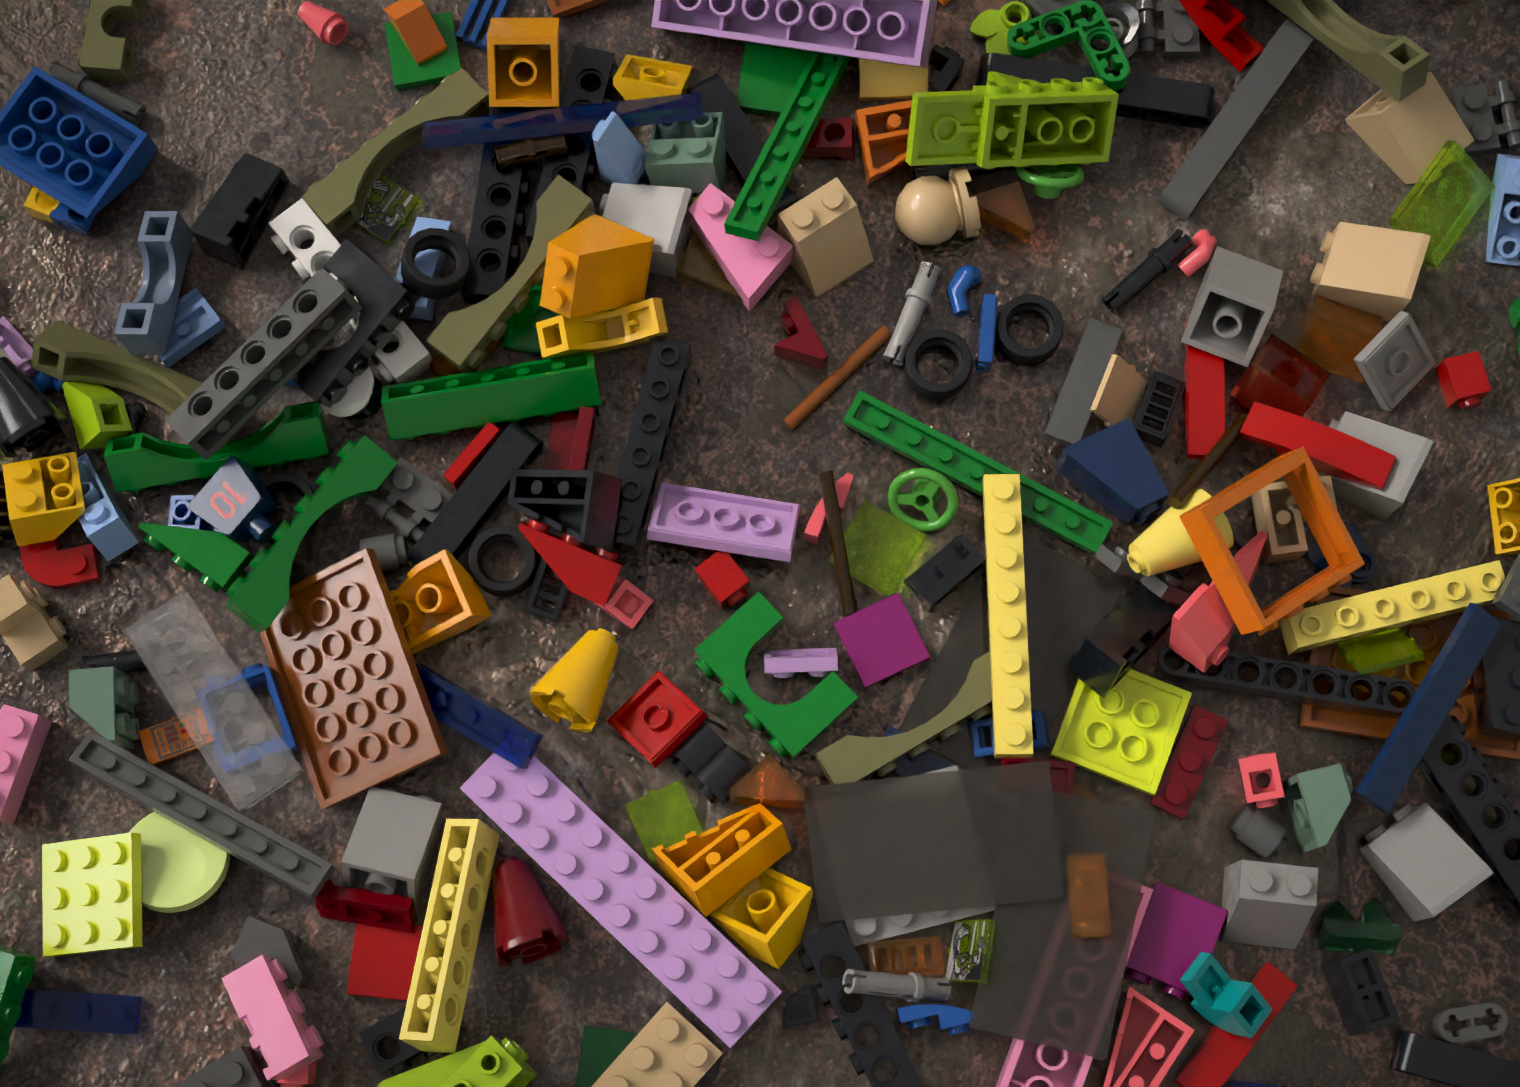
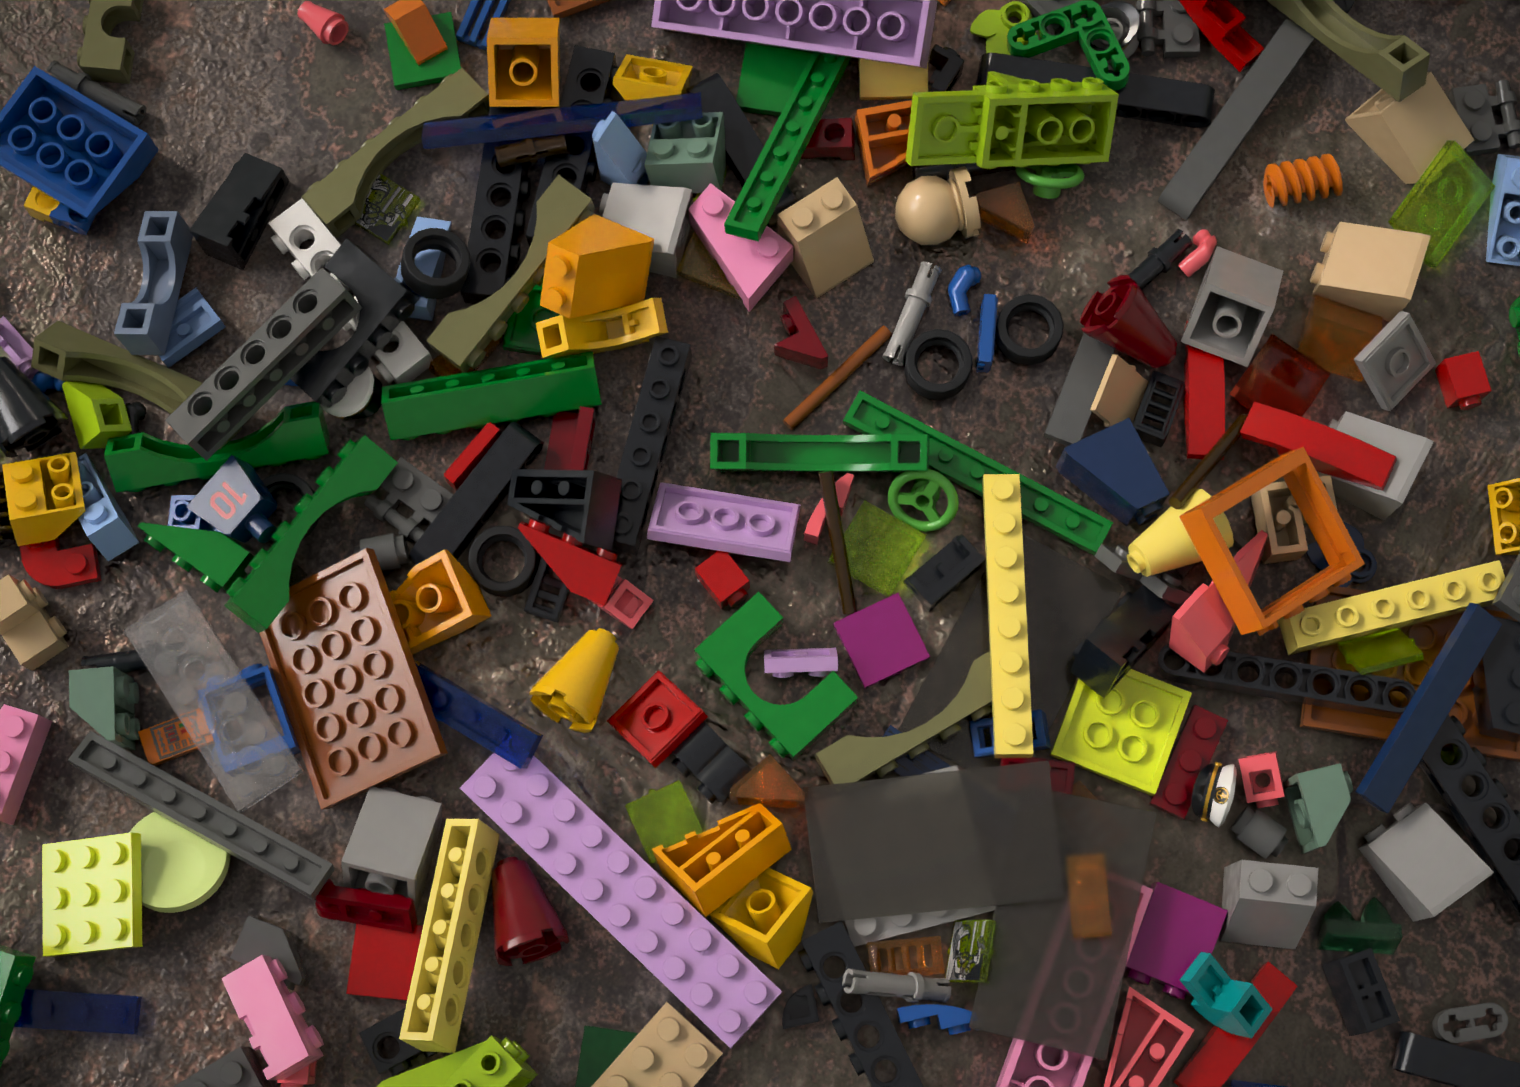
(819, 452): none -> green arch
(1129, 323): none -> dark red cone
(1214, 792): none -> piece
(1302, 177): none -> orange piece

